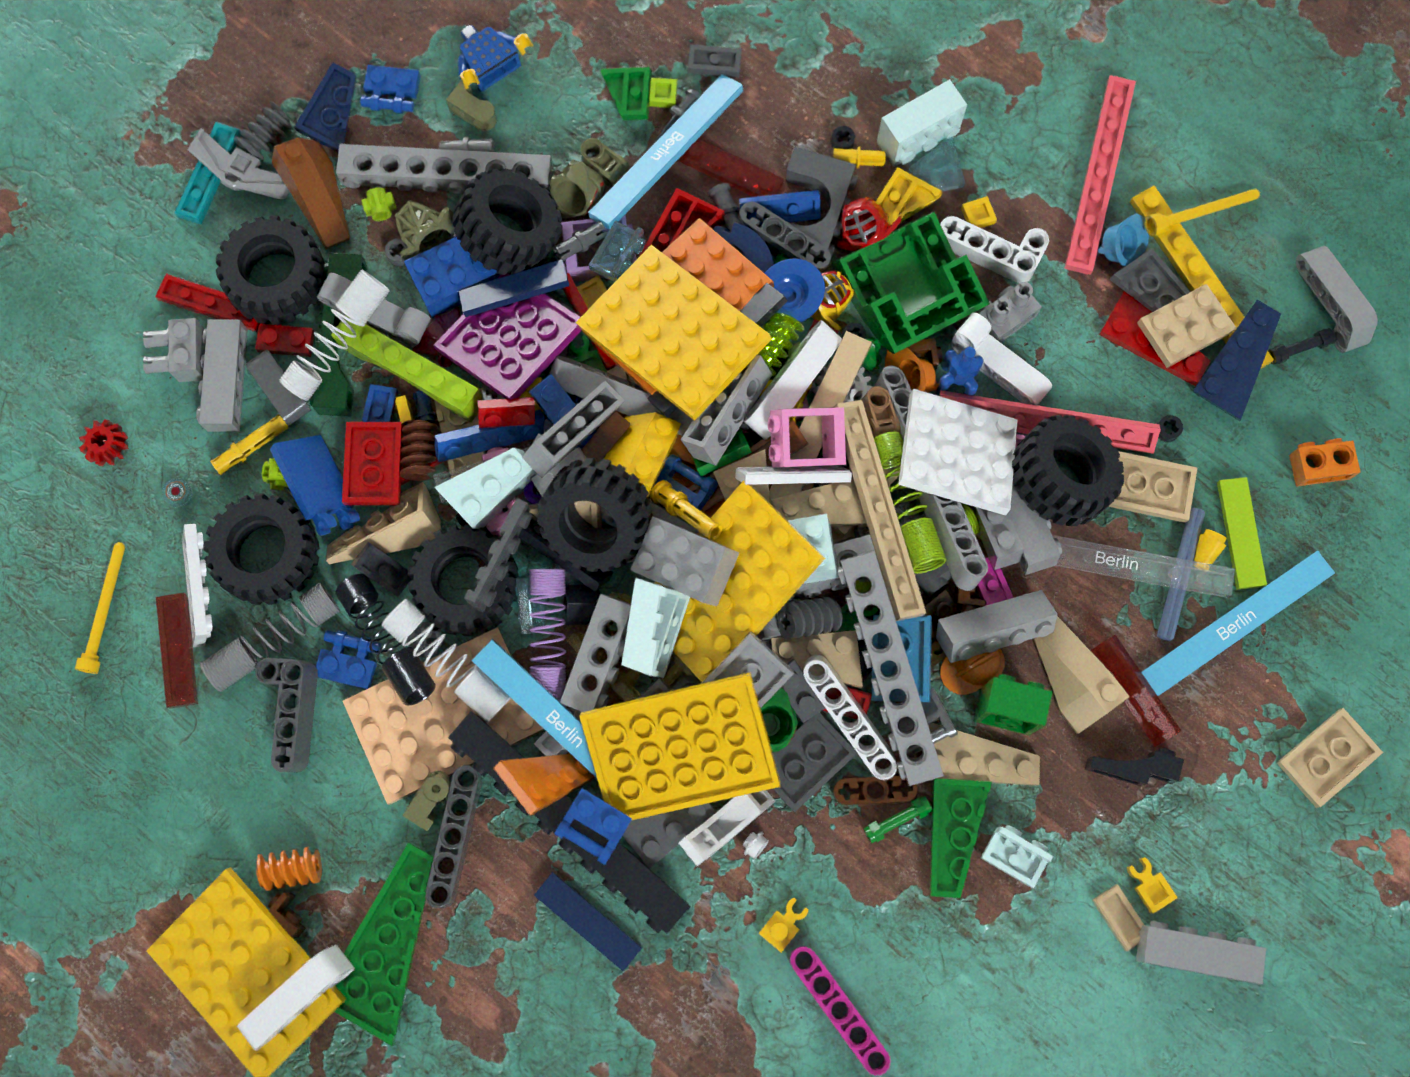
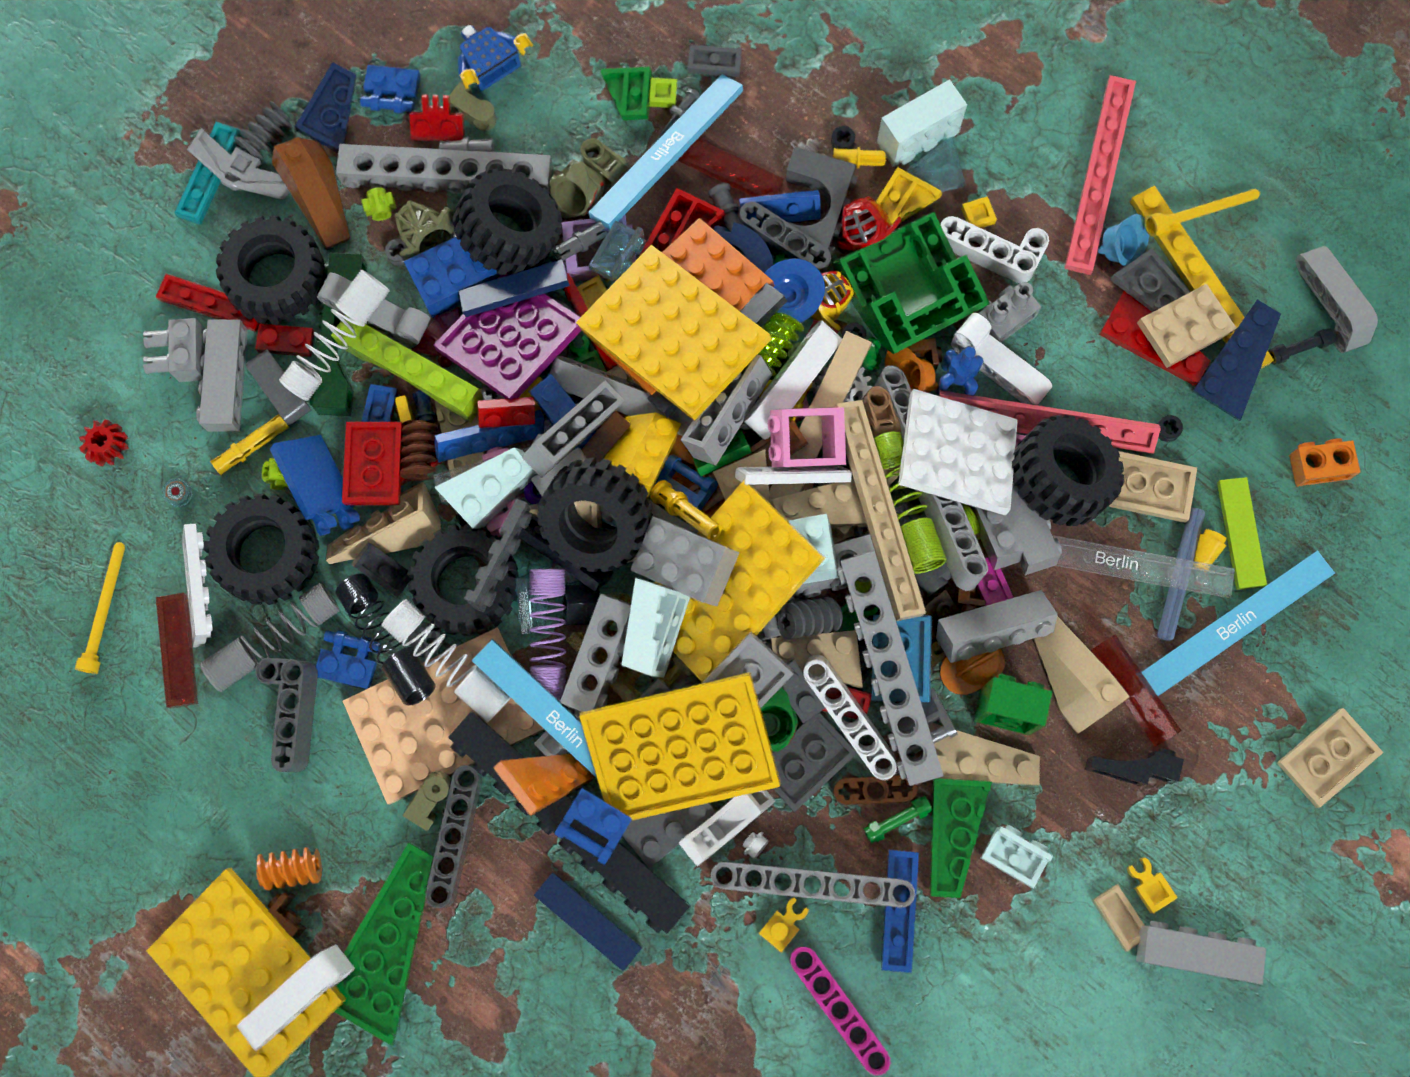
(436, 121): none -> red hinge
(798, 879): none -> light grey beam
(900, 922): none -> blue plate

